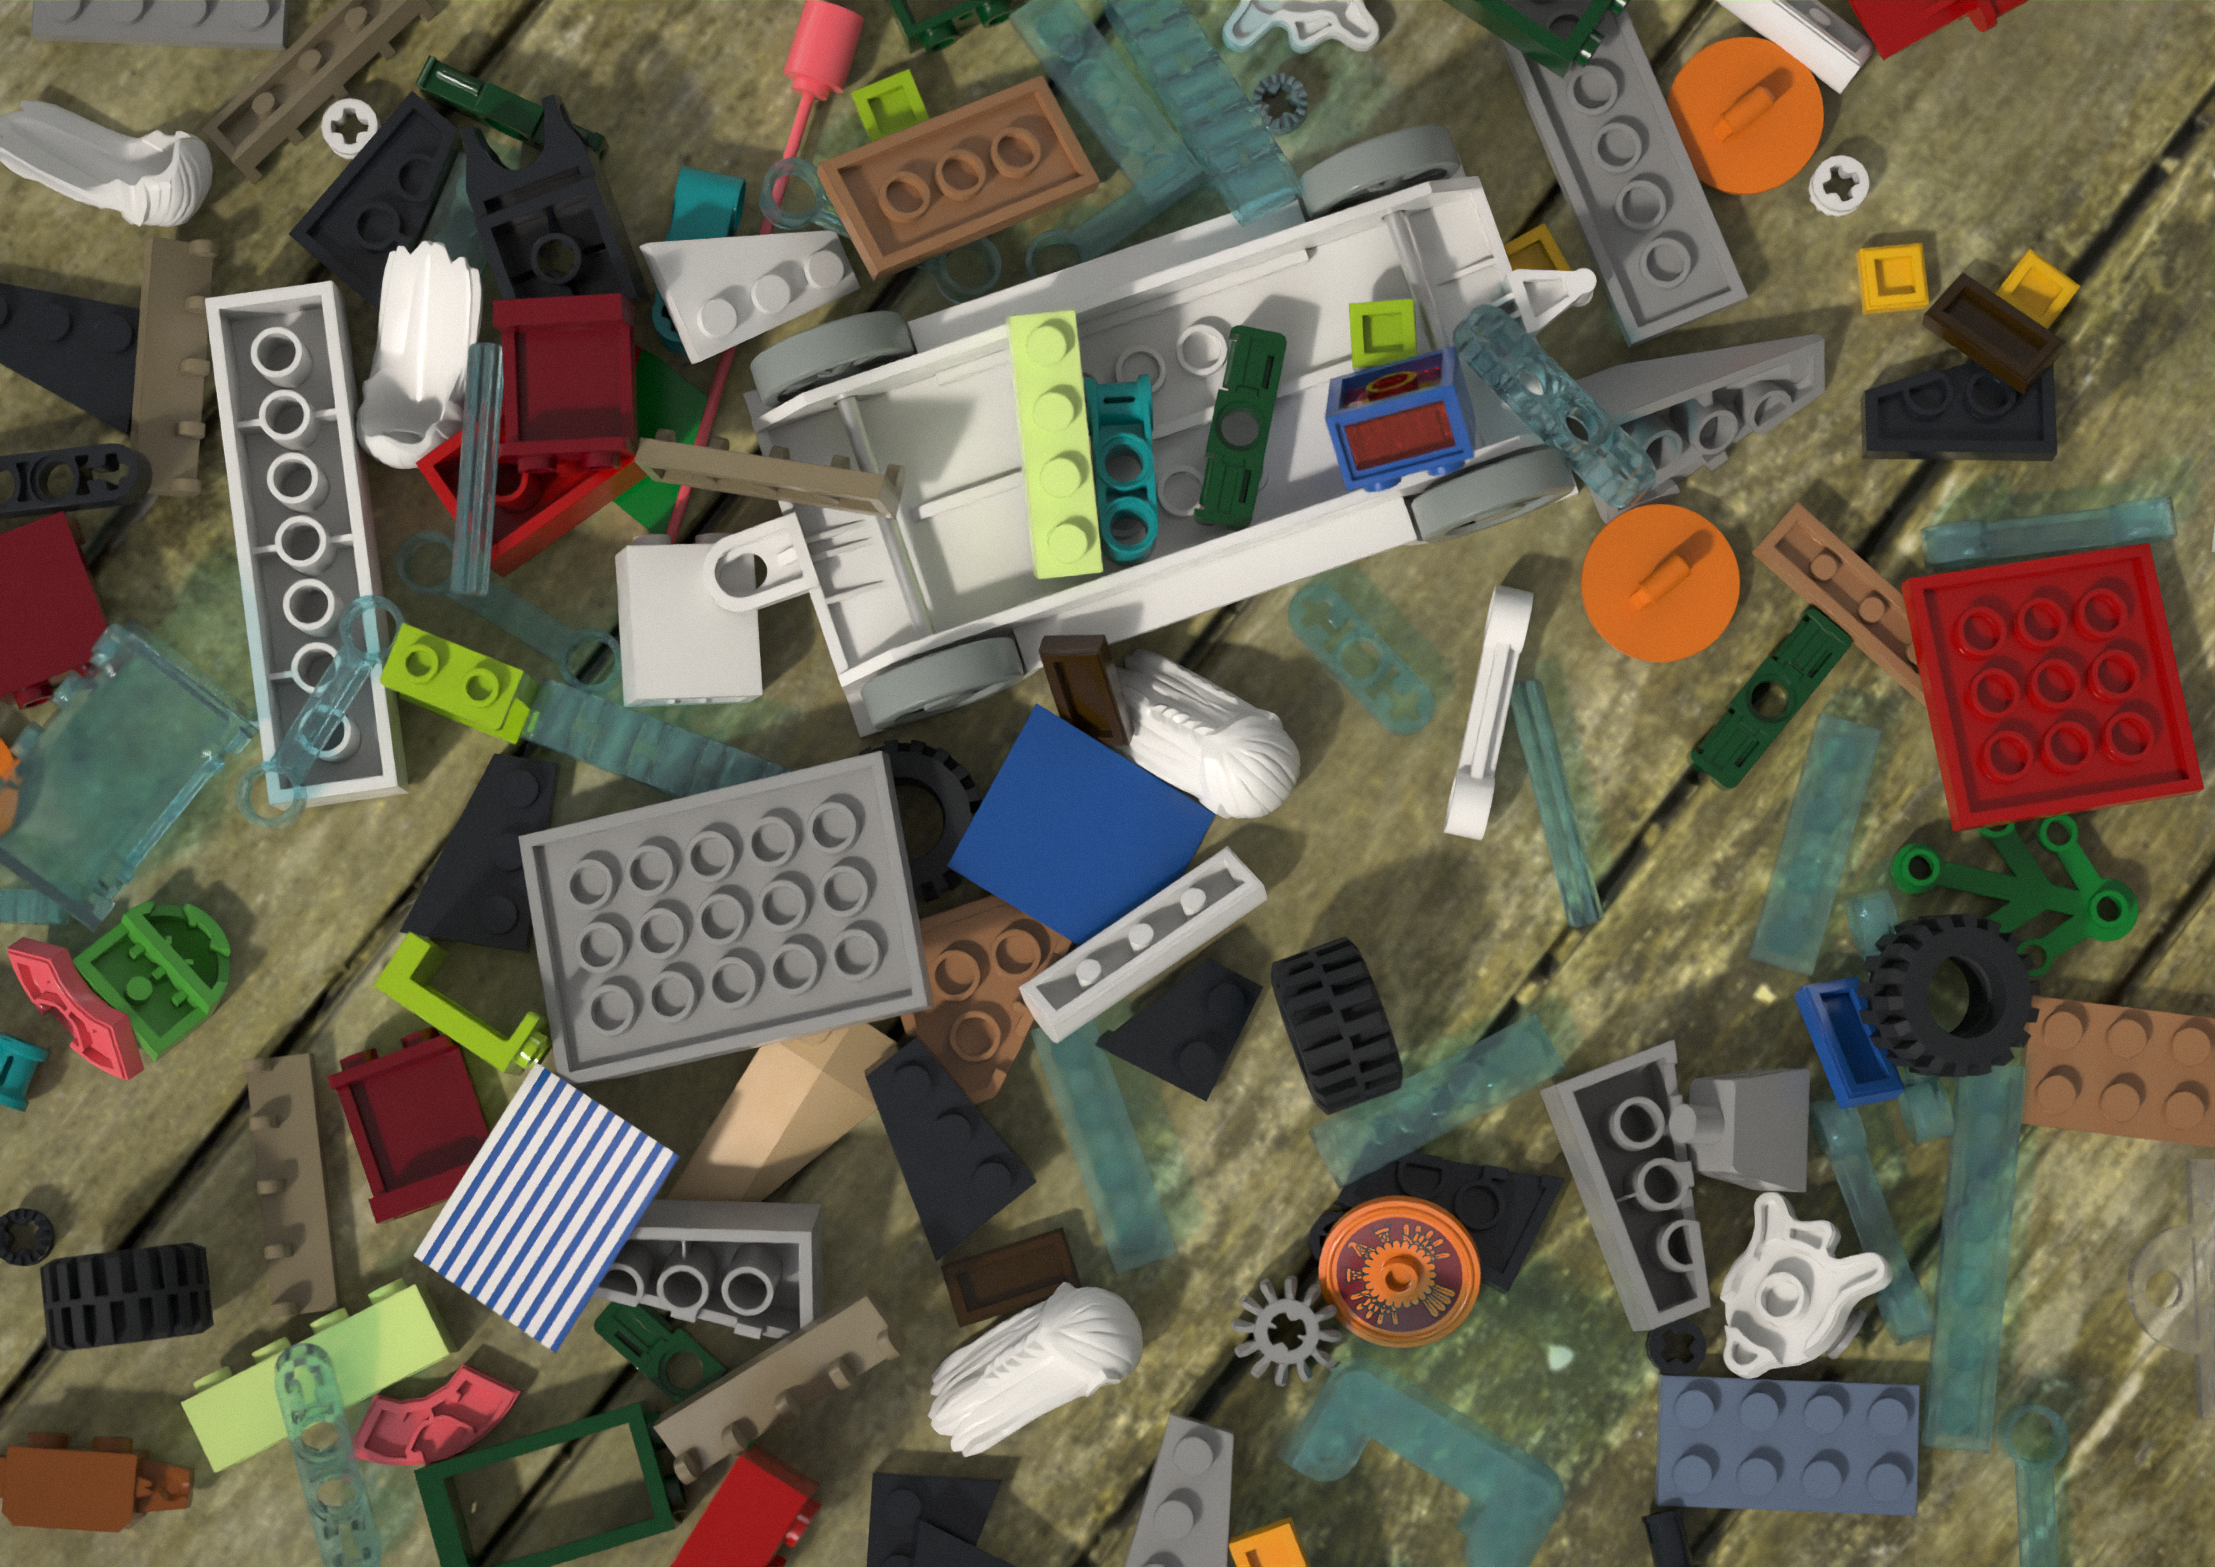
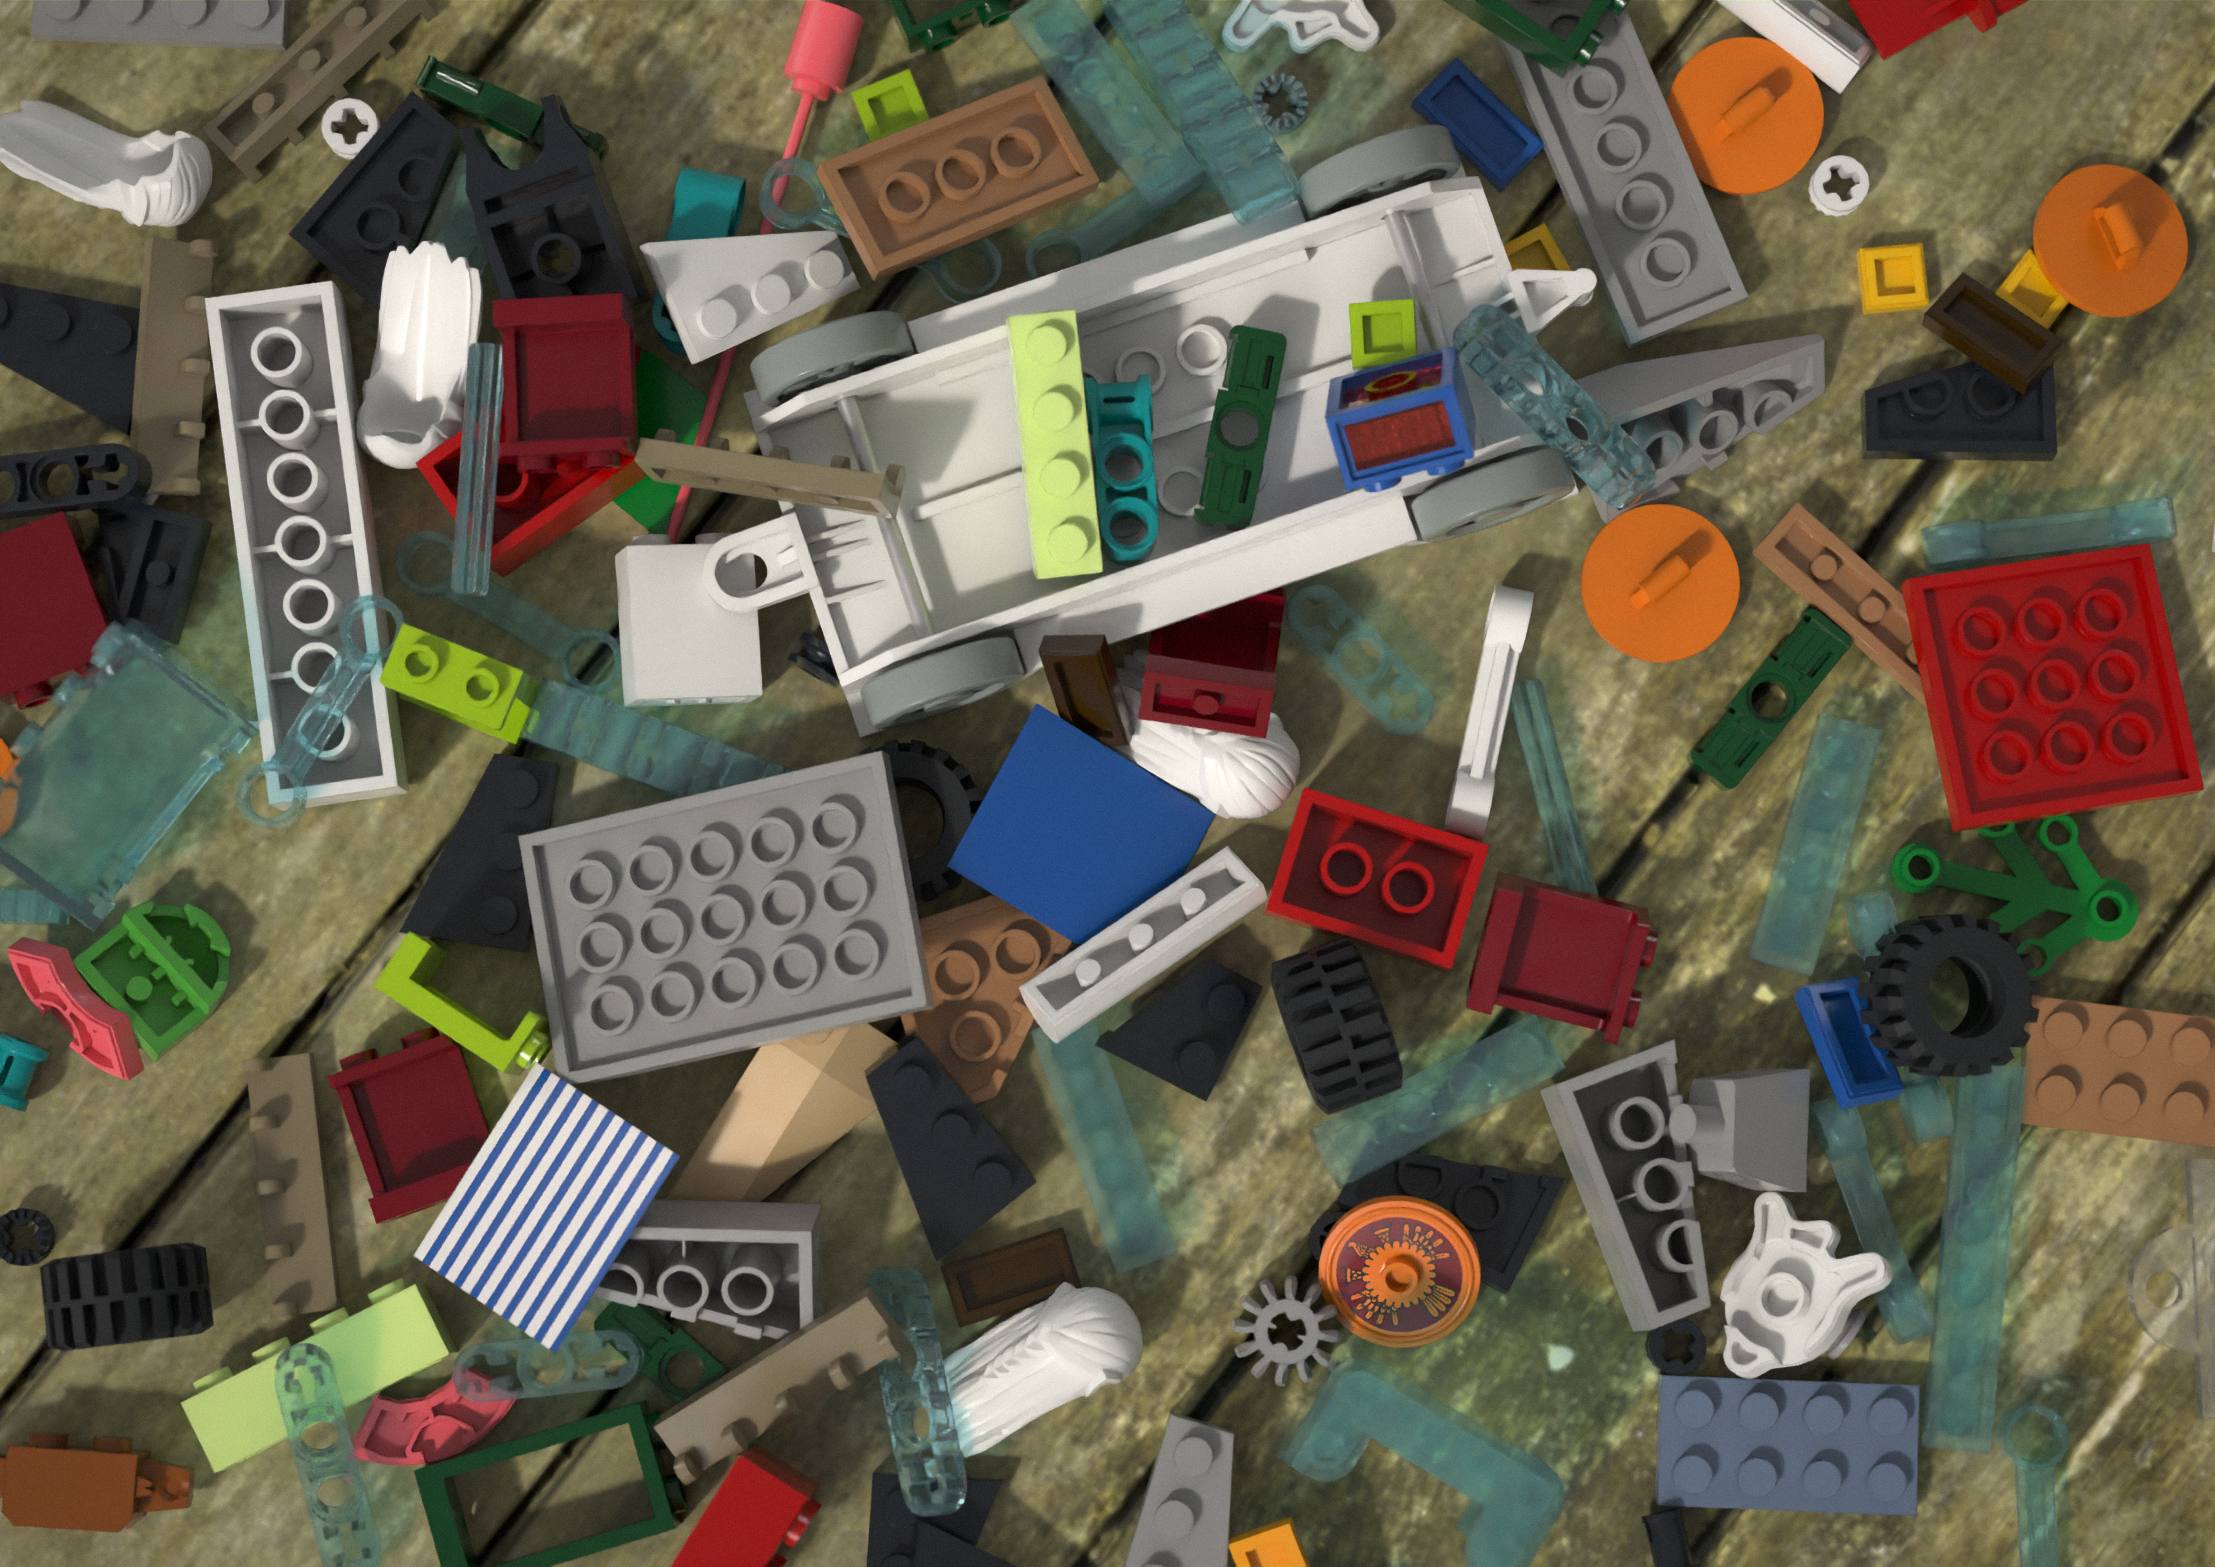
(151, 565): none -> black wing
(502, 1387): none -> clear light blue beam
(815, 660): none -> black bush
(924, 1387): none -> clear light blue beam
(1216, 668): none -> dark red panel
(1376, 880): none -> red brick
(1479, 124): none -> blue tile
(1561, 955): none -> dark red panel
(2110, 240): none -> orange shield

